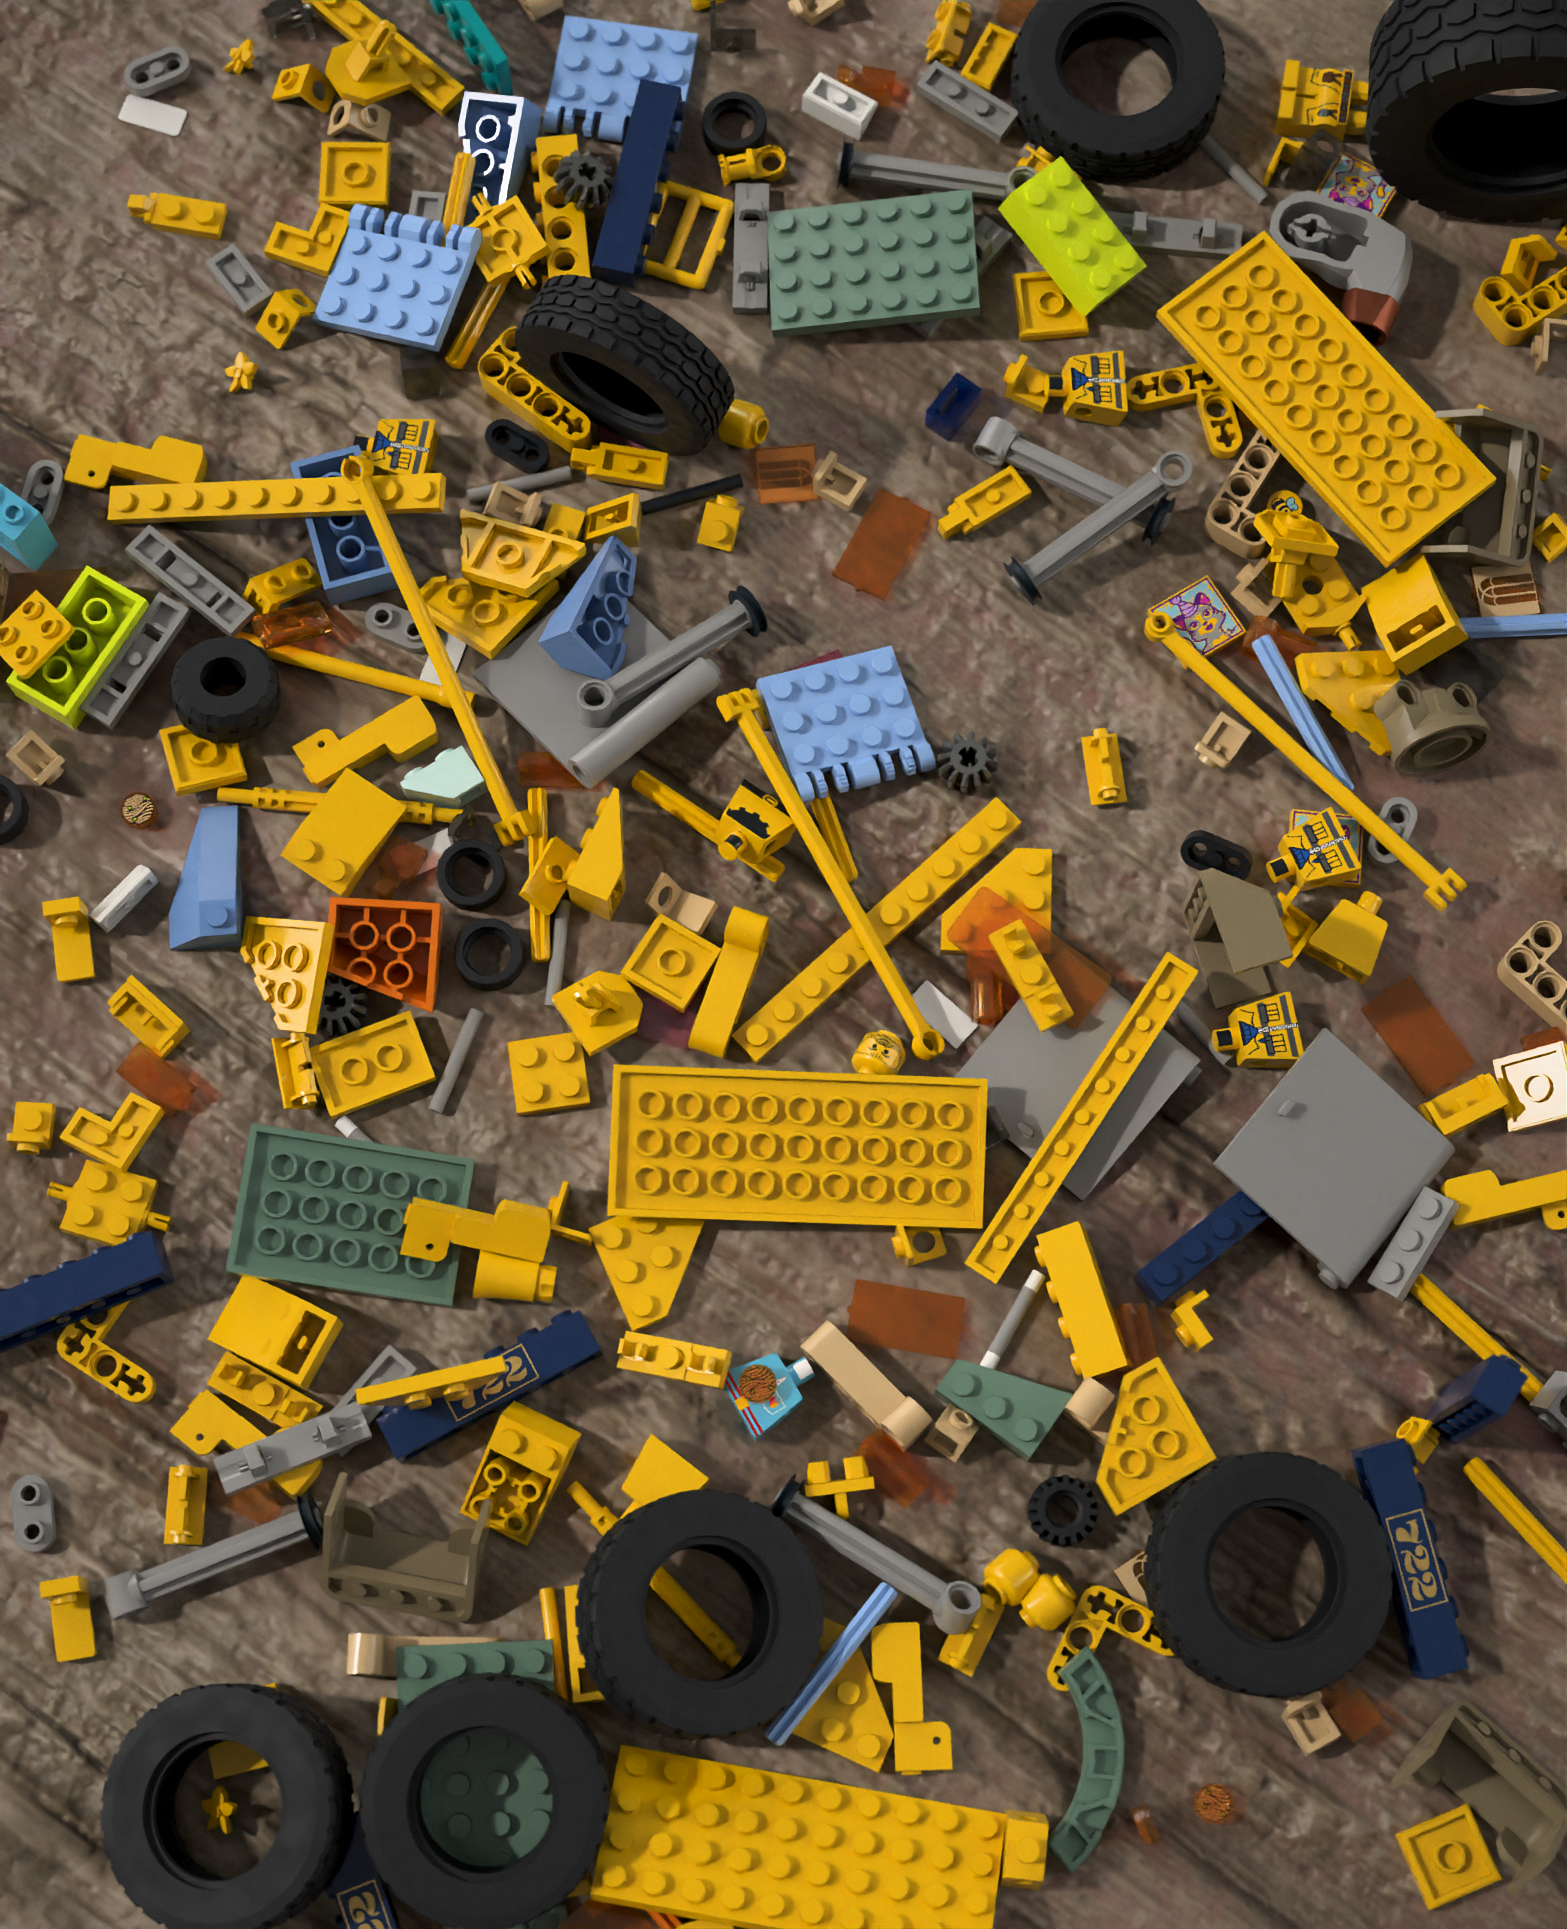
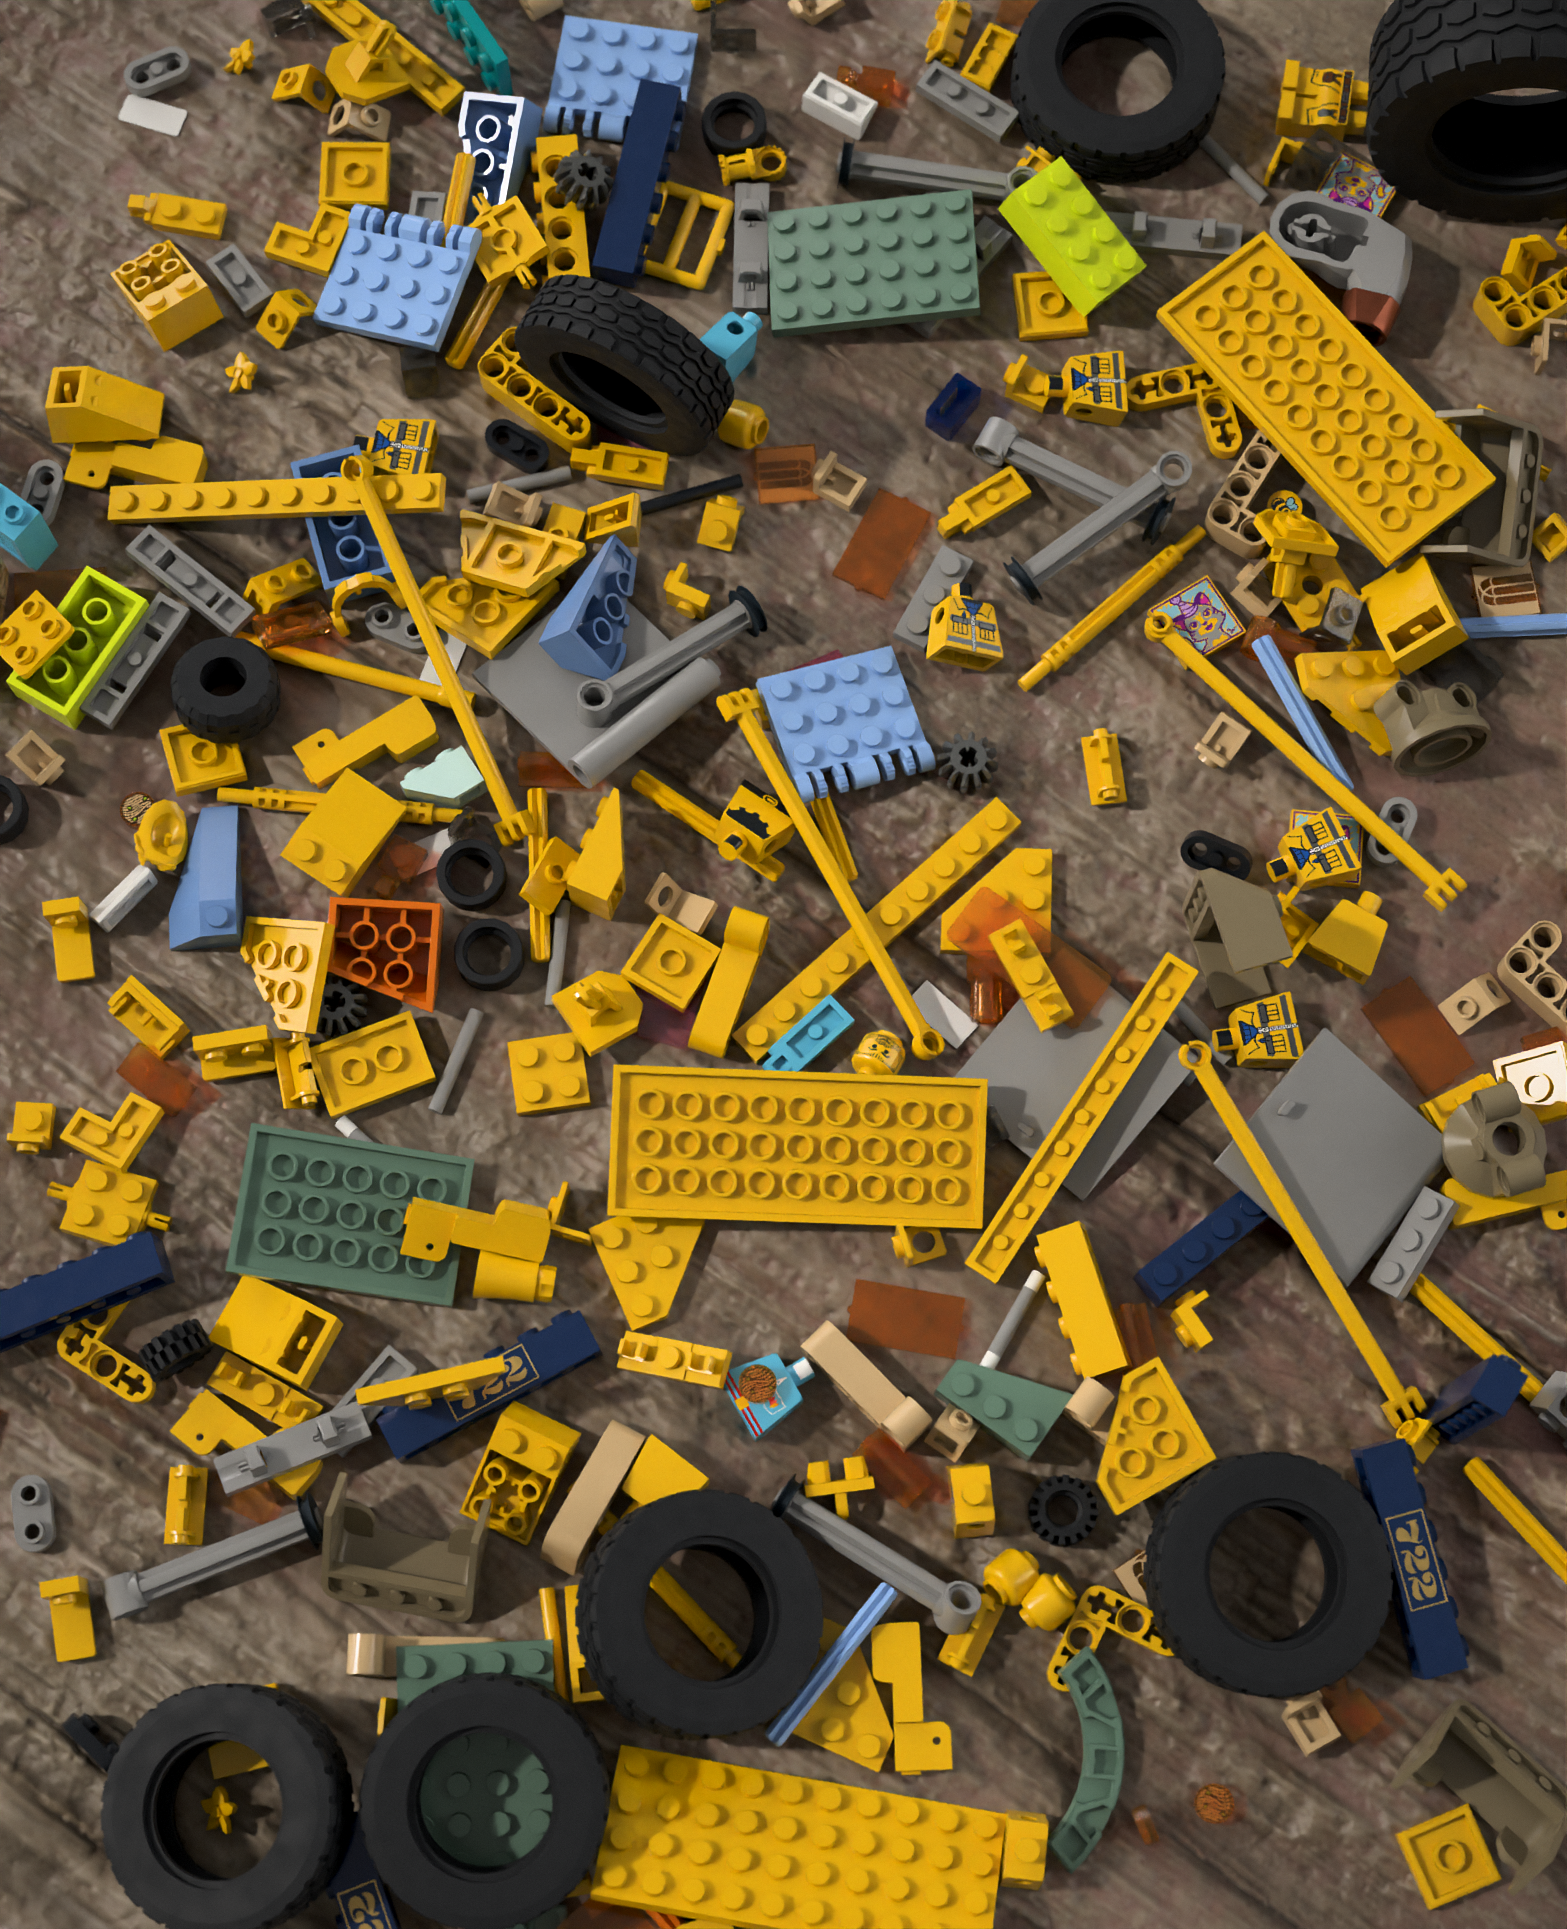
(84, 1732): none -> black plate
(101, 407): none -> yellow slope
(162, 836): none -> yellow hat
(167, 295): none -> yellow slope
(175, 1350): none -> black tyre
(235, 1053): none -> yellow bracket
(355, 584): none -> yellow piece
(591, 1497): none -> tan beam
(684, 598): none -> yellow bracket
(734, 341): none -> medium azure torso
(809, 1037): none -> medium azure hinge
(945, 571): none -> light grey plate
(964, 631): none -> yellow torso
(971, 1500): none -> yellow torso
(1111, 608): none -> yellow axle
(1337, 621): none -> clear smoke bracket
(1398, 1396): none -> yellow hinge
(1472, 1154): none -> dark tan piece
(1473, 1003): none -> tan bracket

